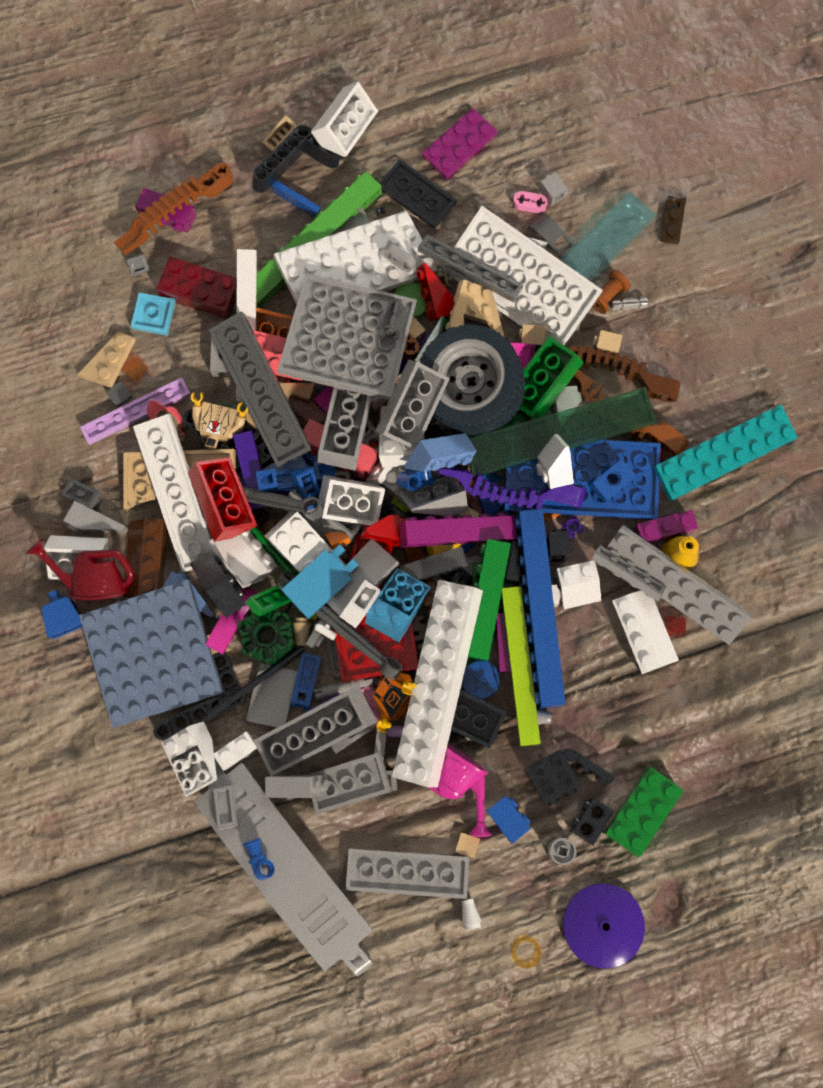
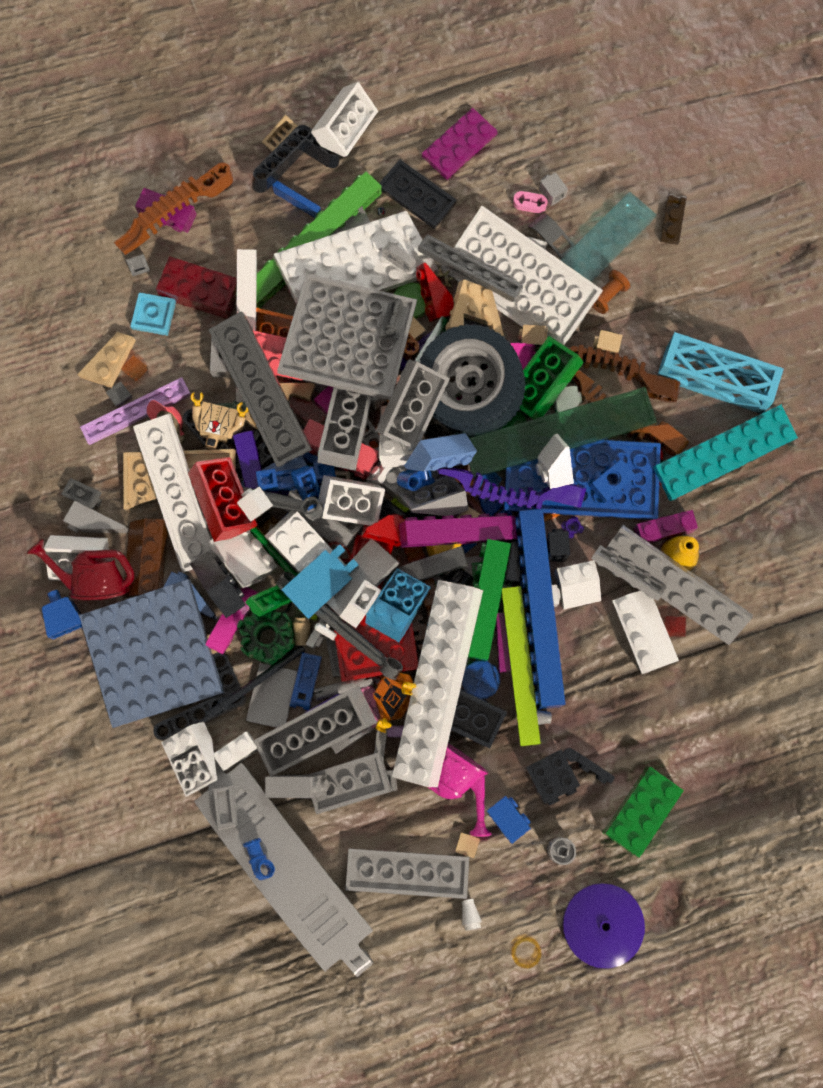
(254, 503): none -> white brick
(336, 539): orange tile -> none
(596, 824): black brick -> none
(629, 303): light grey axle -> none
(712, 385): none -> medium azure piece

